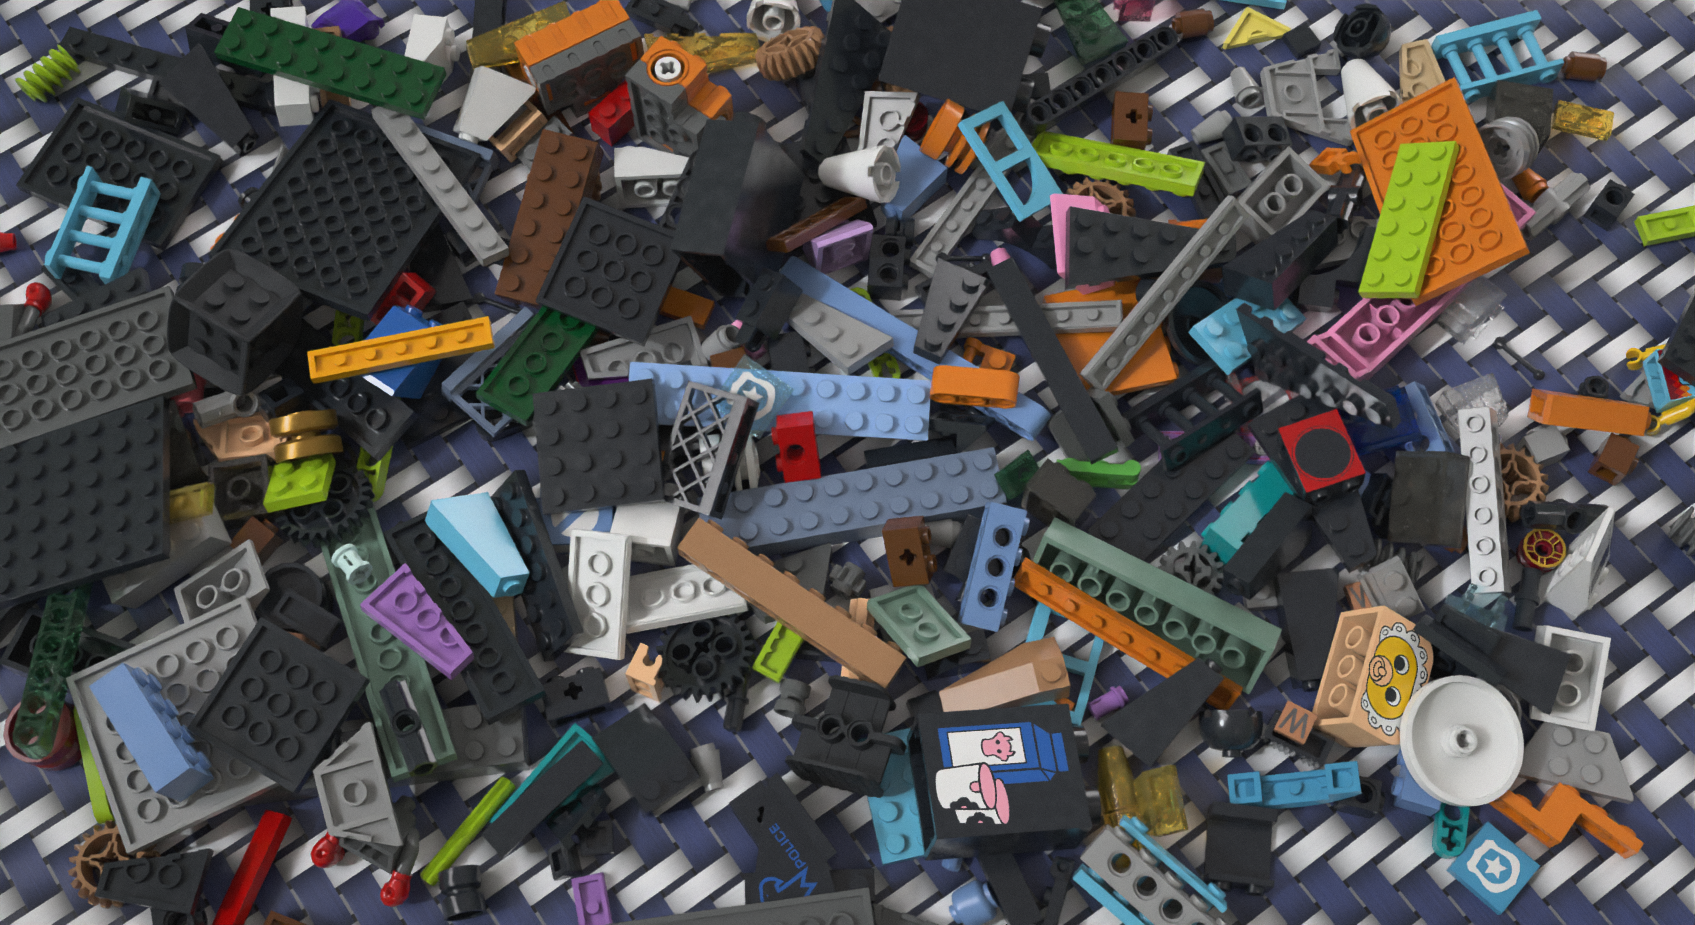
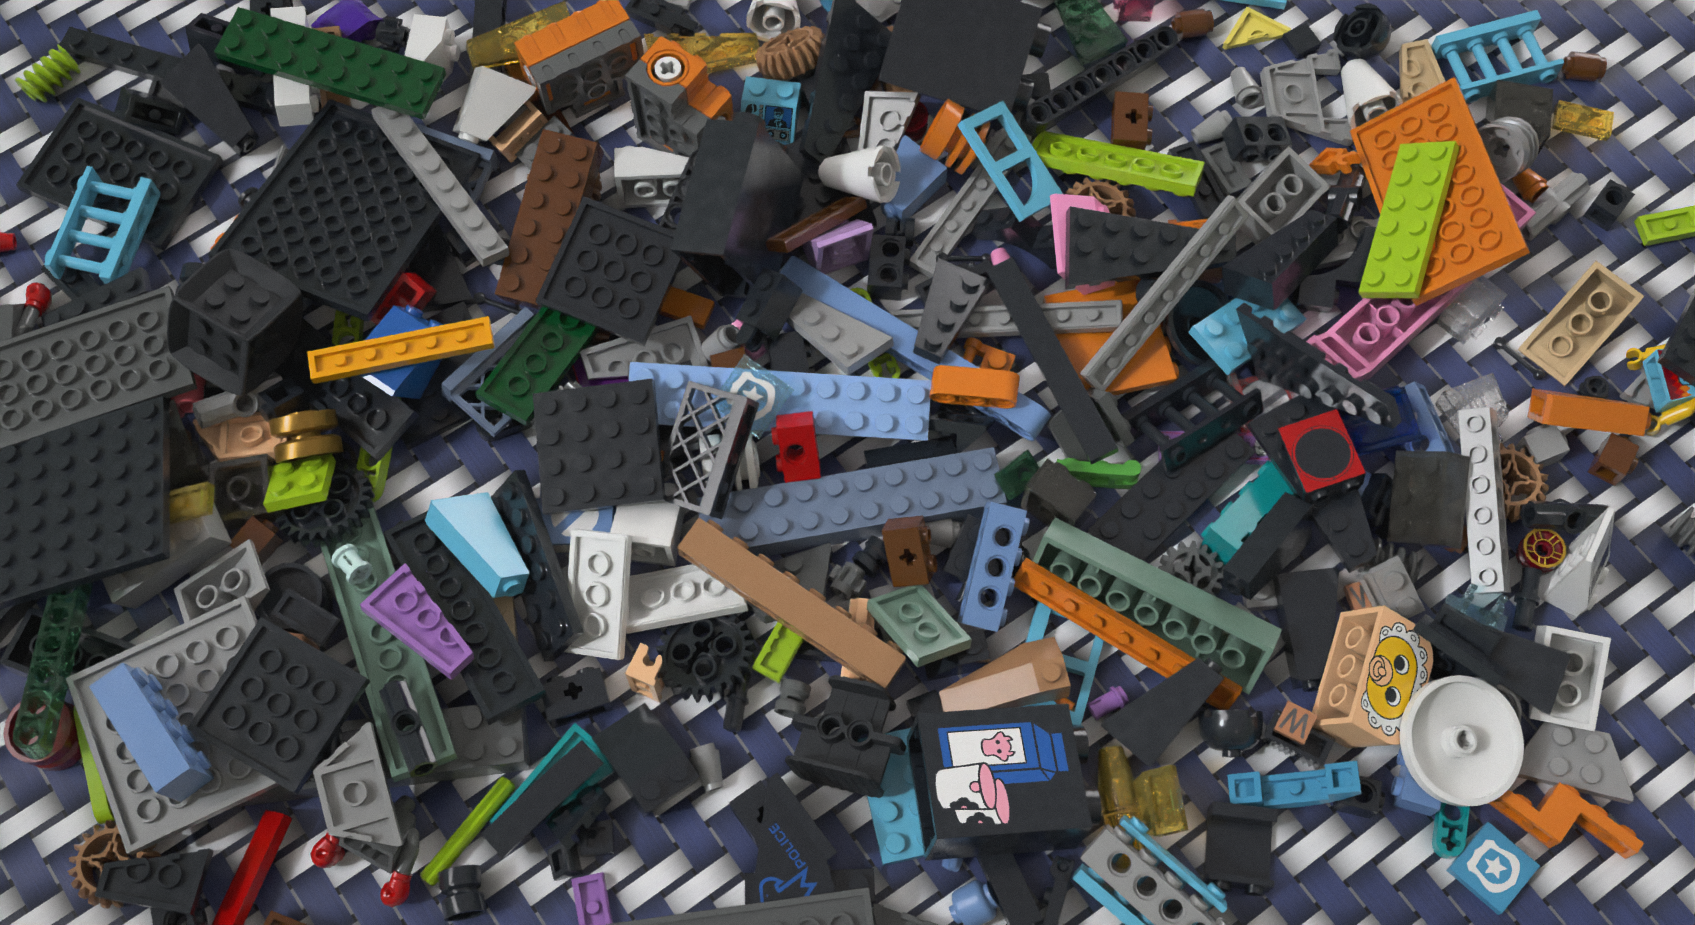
(392, 34): none -> black gear
(613, 115): red brick -> none
(776, 104): none -> medium azure slope
(871, 557): none -> black wheel
(1580, 323): none -> tan slope

